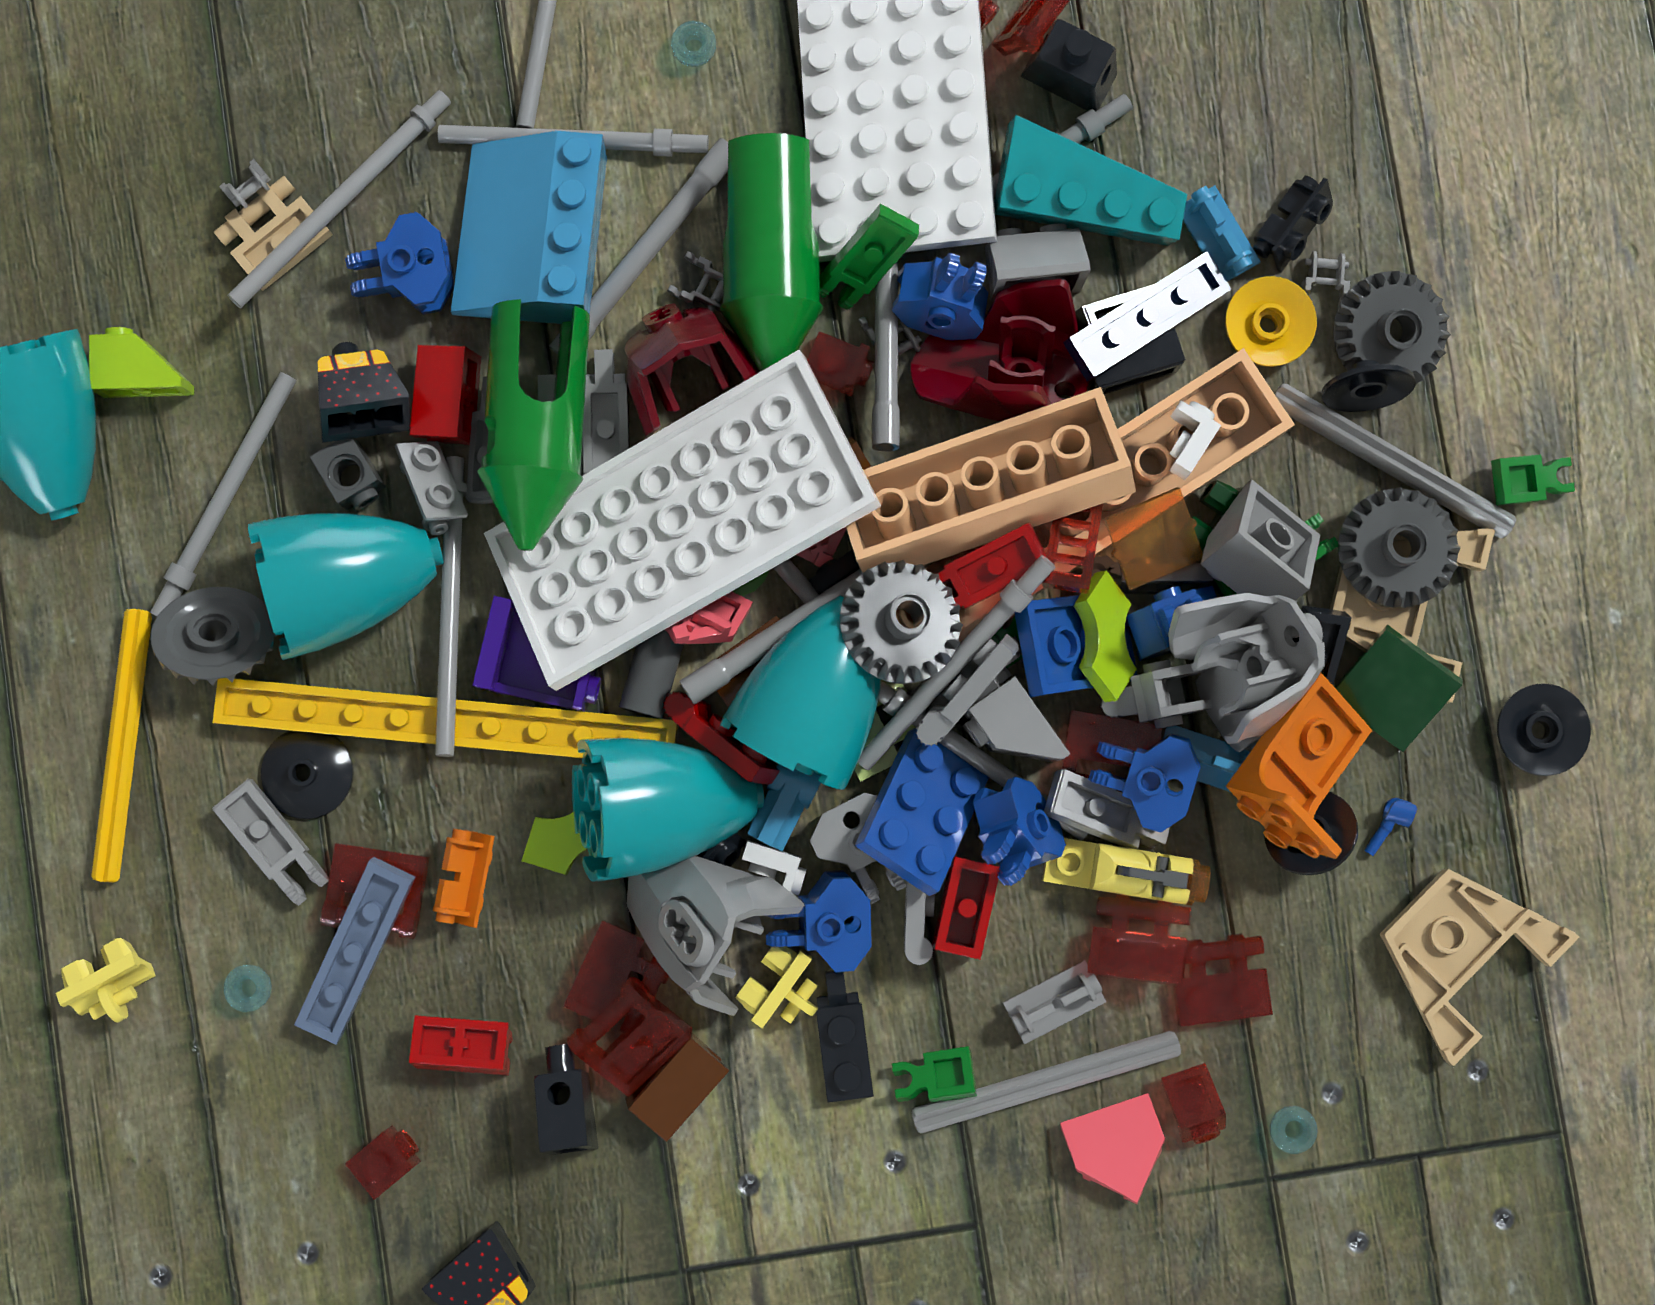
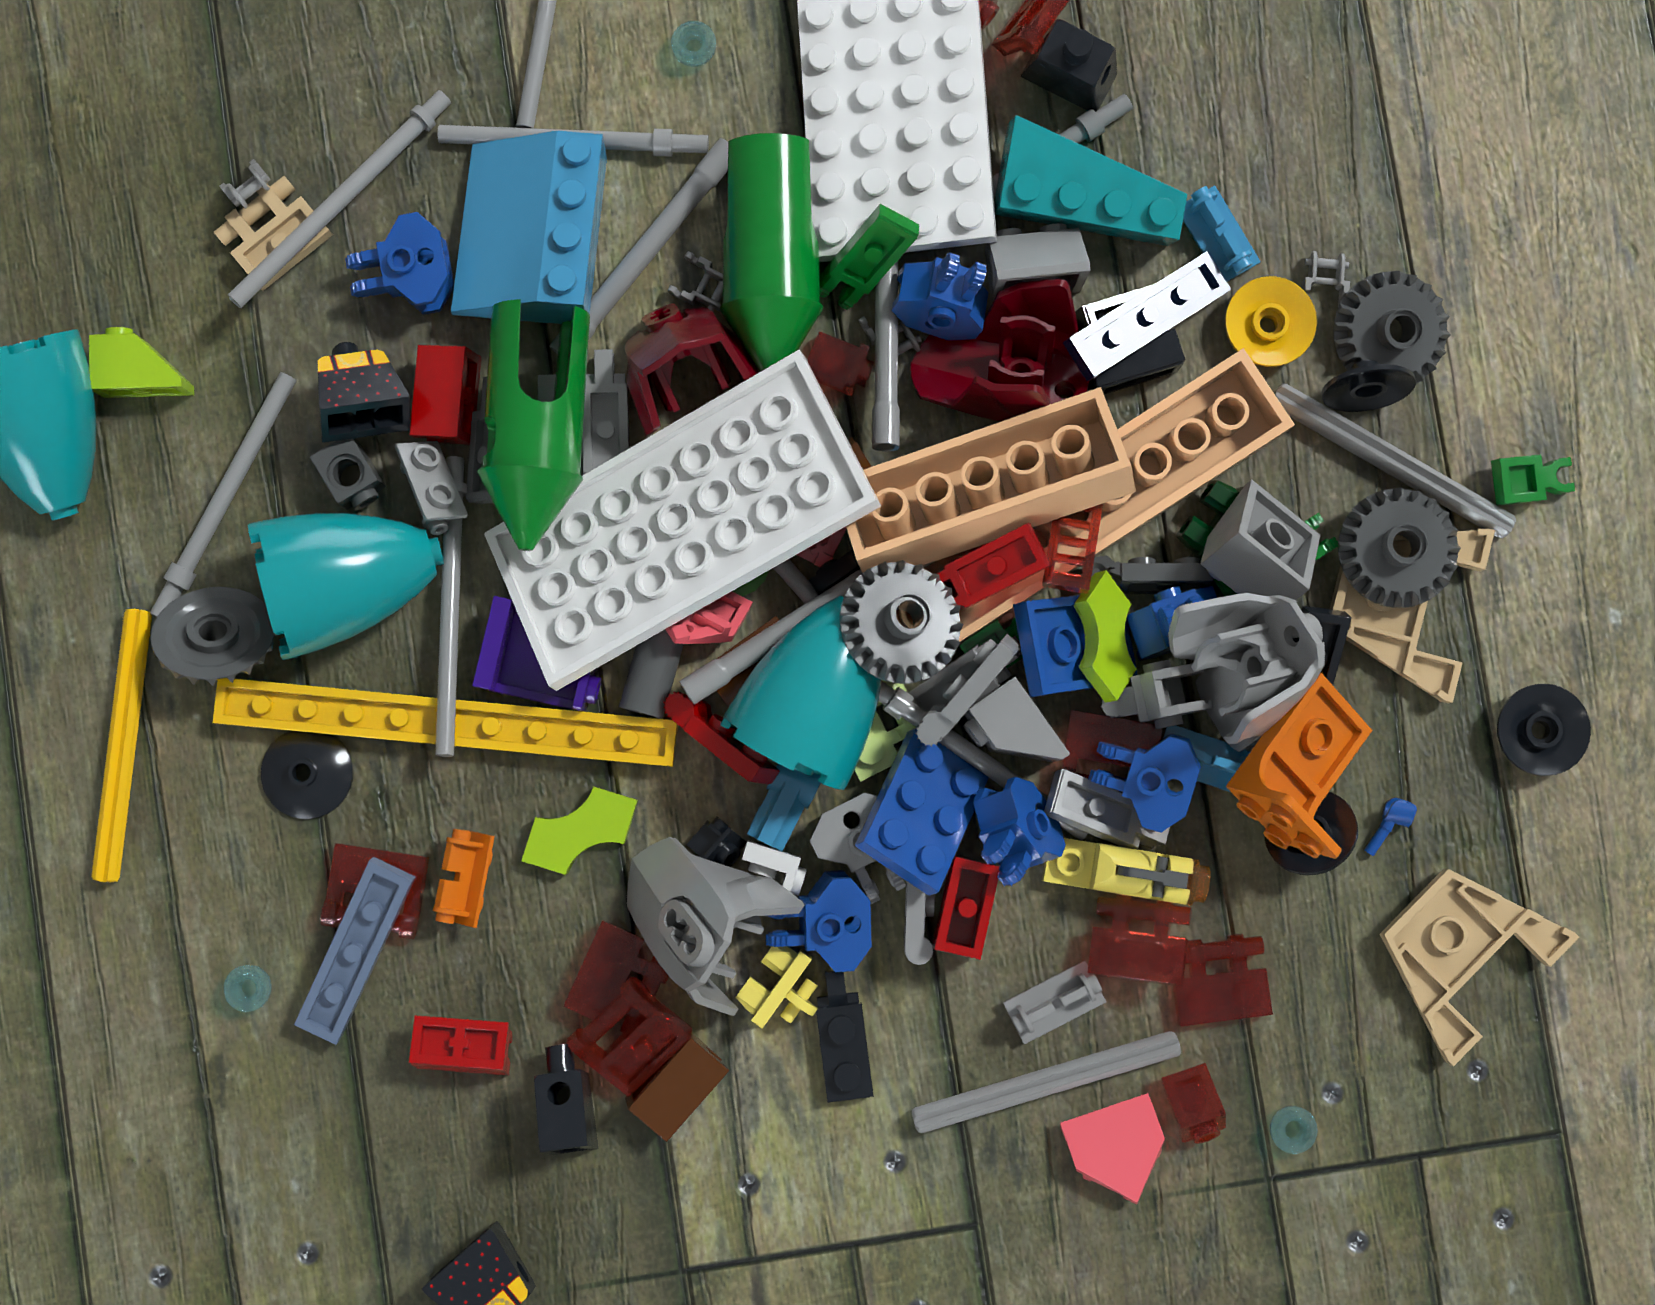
(108, 987): light yellow hips -> none
(268, 838): light grey hinge -> none
(384, 1161): clear red bracket -> none
(654, 804): teal cylinder -> none
(944, 1075): green plate -> none
(1013, 598): light grey bar -> none
(1153, 538): clear orange piece -> none
(1191, 447): white bracket -> none
(1306, 205): black hinge -> none
(1397, 687): dark green tile -> none

